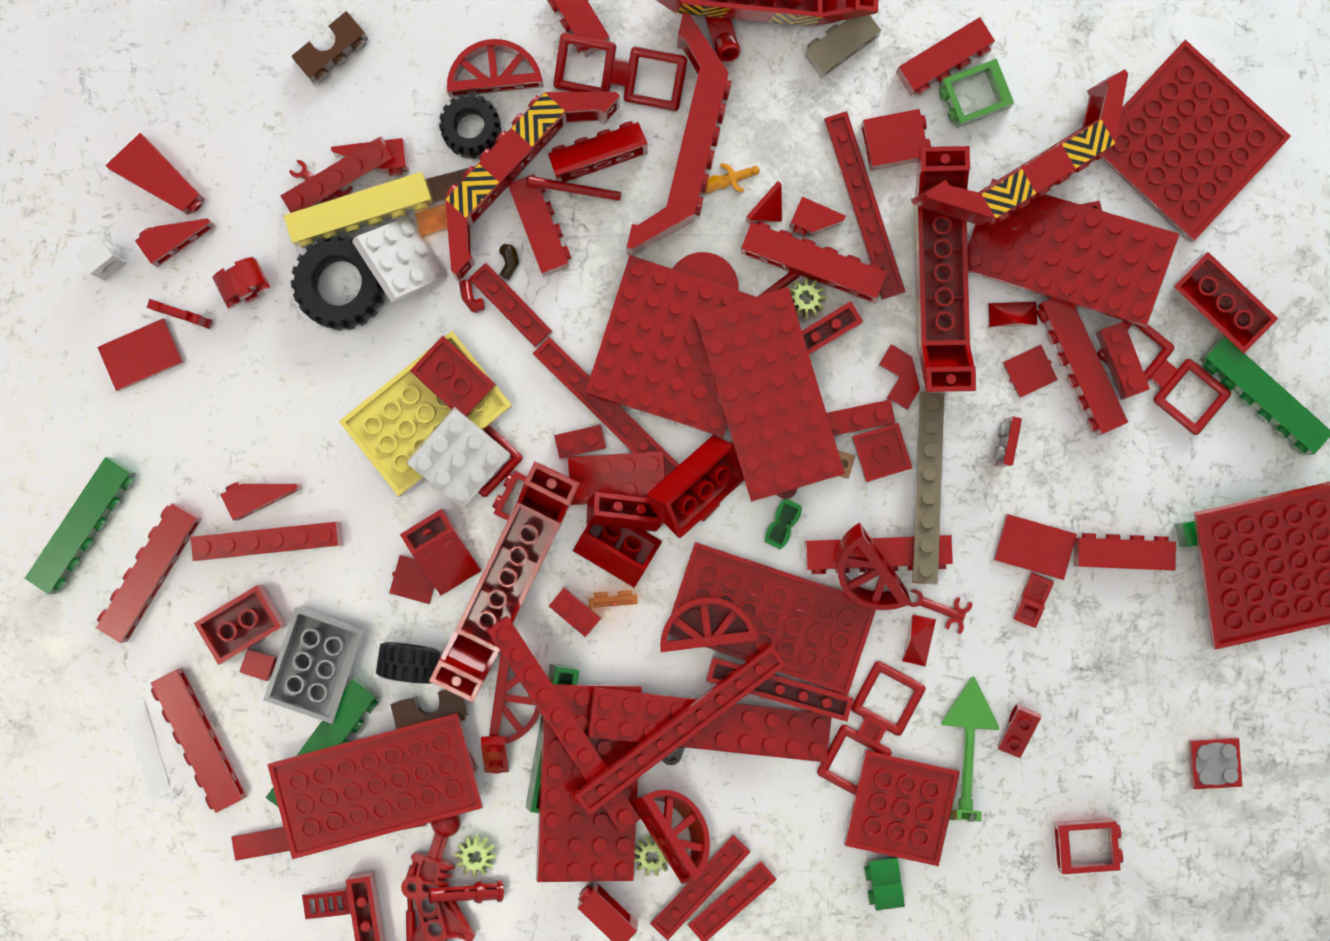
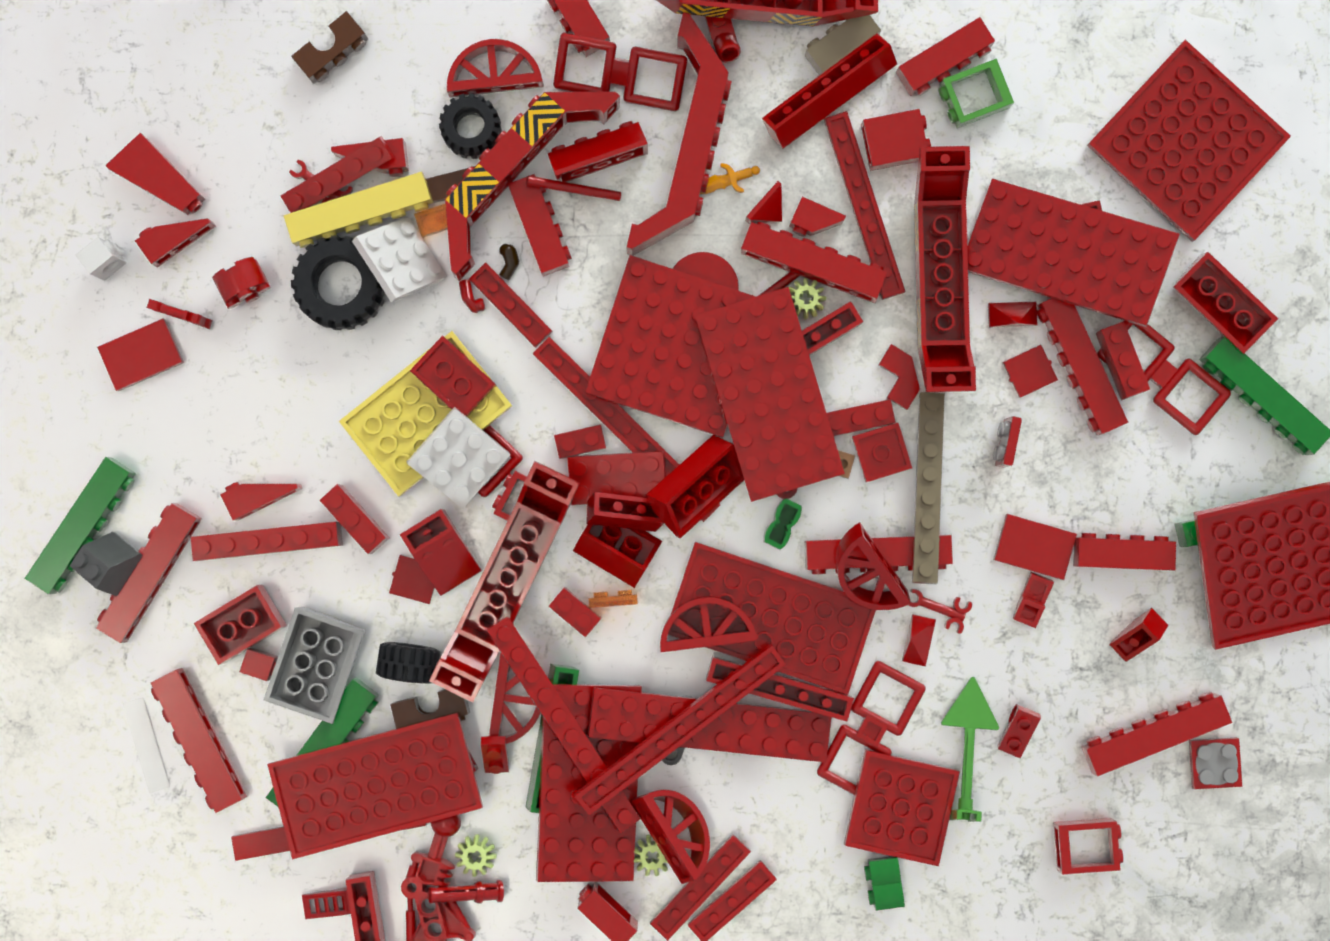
(106, 562): none -> dark grey slope
(354, 519): none -> red brick
(830, 90): none -> red brick
(1044, 170): red slope -> none
(1139, 635): none -> red slope
(1156, 734): none -> red brick

